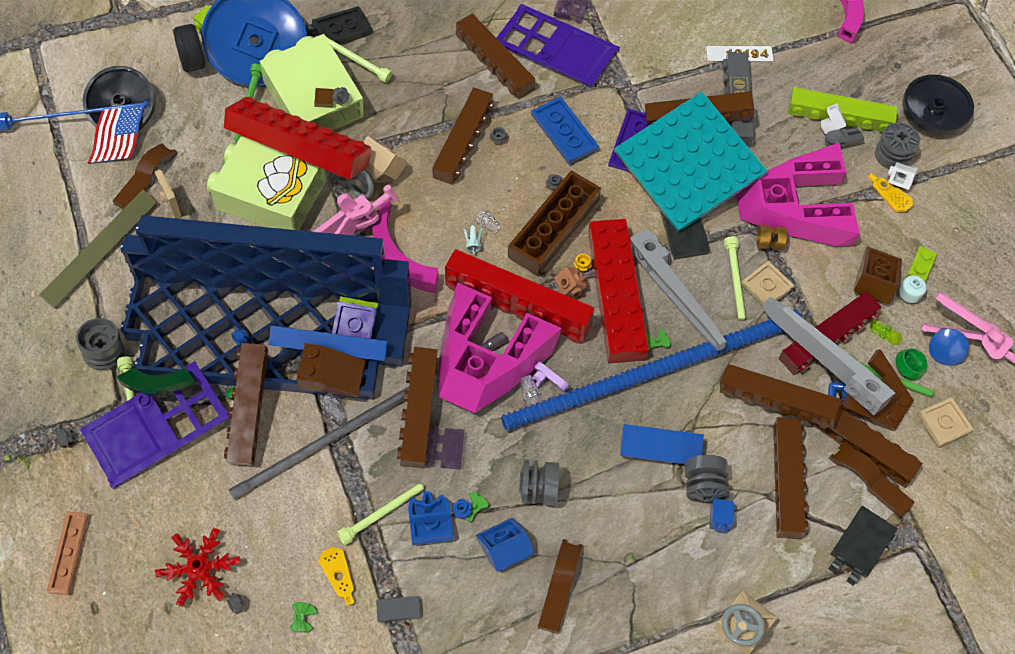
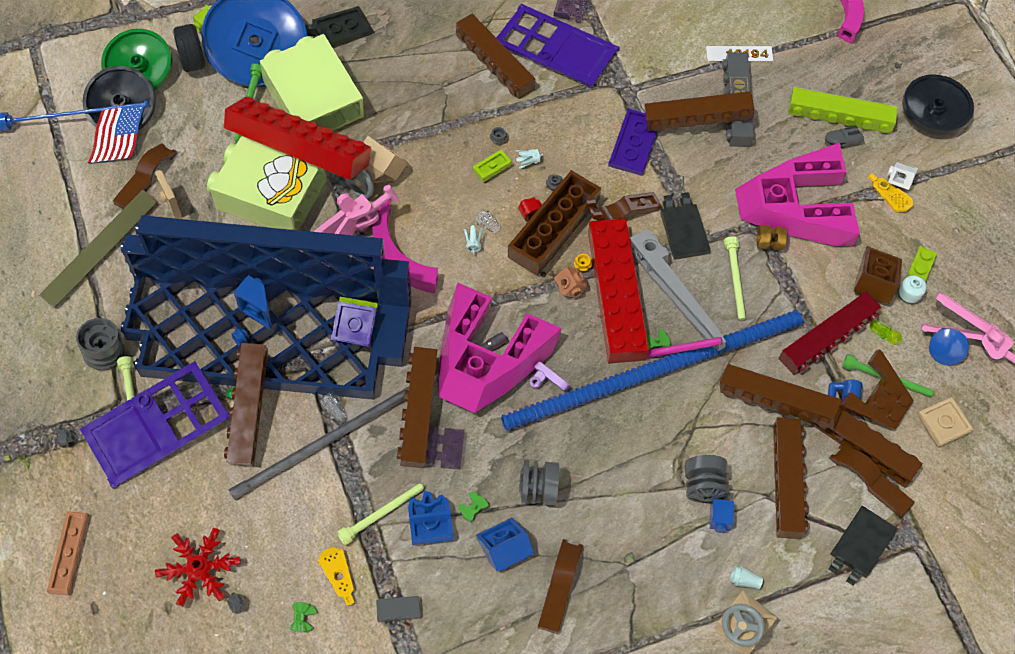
(142, 51): none -> green dish
(152, 384): dark green tile -> none
(253, 301): none -> blue slope
(323, 97): reddish brown tile -> none
(330, 371): reddish brown slope -> none
(344, 98): dark grey plate -> none
(350, 345): blue tile -> none
(384, 74): yellowish green piece -> none
(462, 136): reddish brown brick -> none
(462, 513): blue plate -> none
(492, 165): none -> lime plate
(519, 295): red brick -> none
(528, 157): none -> light aqua piece
(529, 207): none -> red plate
(529, 390): clear cone -> none
(564, 130): blue plate -> none
(625, 206): none -> reddish brown piece
(660, 444): blue brick -> none
(685, 347): none -> dark pink bar
(690, 161): teal plate -> none
(744, 578): none -> light aqua cone
(767, 283): tan plate -> none
(835, 120): white piece -> none
(859, 381): light grey piece -> none
(897, 144): dark grey wheel -> none
(911, 363): green hat -> none

